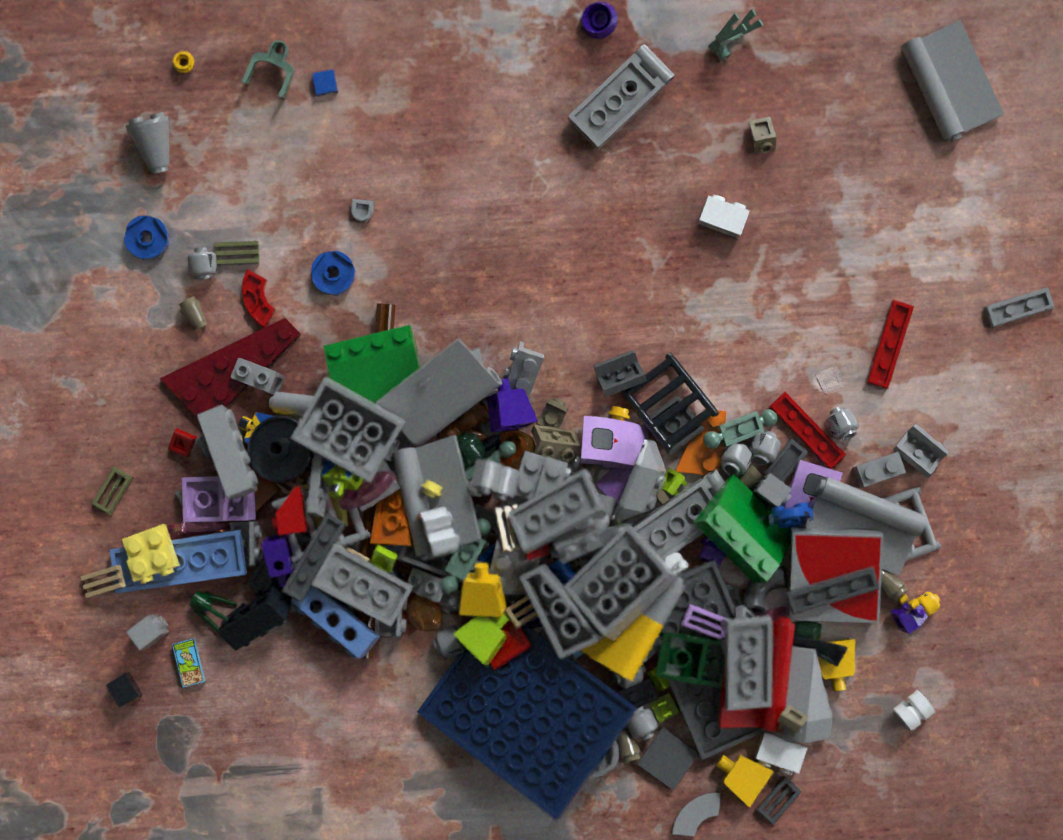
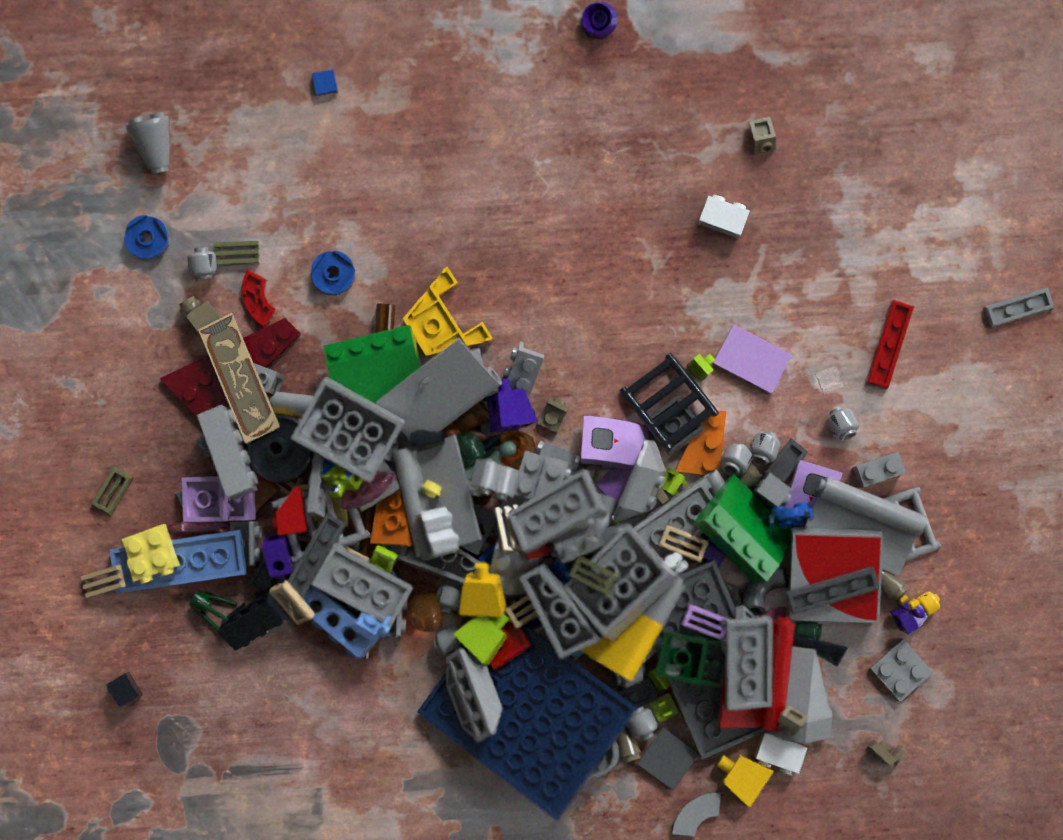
(148, 631): light grey brick -> none
(182, 443): red tile -> none
(183, 55): yellow plate -> none
(188, 662): tile -> none
(203, 315): none -> dark tan panel
(238, 378): none -> sticker
(274, 58): sand green piece -> none
(292, 602): none -> tan tile
(362, 210): light grey tile -> none
(371, 628): none -> medium blue bracket
(424, 439): none -> black cone
(425, 584): light grey bracket -> none
(433, 323): none -> yellow wing
(464, 559): sand green plate -> none
(472, 694): none -> light grey wedge
(556, 443): dark tan bracket -> none
(608, 583): none -> olive tile
(612, 105): light grey hinge -> none
(619, 373): dark grey bracket -> none
(619, 413): yellow plate -> none
(701, 366): none -> lime tile
(701, 550): none -> tan tile
(728, 34): sand green piece -> none
(740, 429): sand green plate -> none
(752, 359): none -> lavender tile
(773, 792): dark grey tile -> none
(807, 431): red tile -> none
(845, 668): yellow torso -> none
(882, 750): none -> dark tan bracket
(901, 670): none -> light grey plate
(914, 710): white wheel -> none
(920, 450): light grey bracket -> none
(952, 81): light grey door -> none

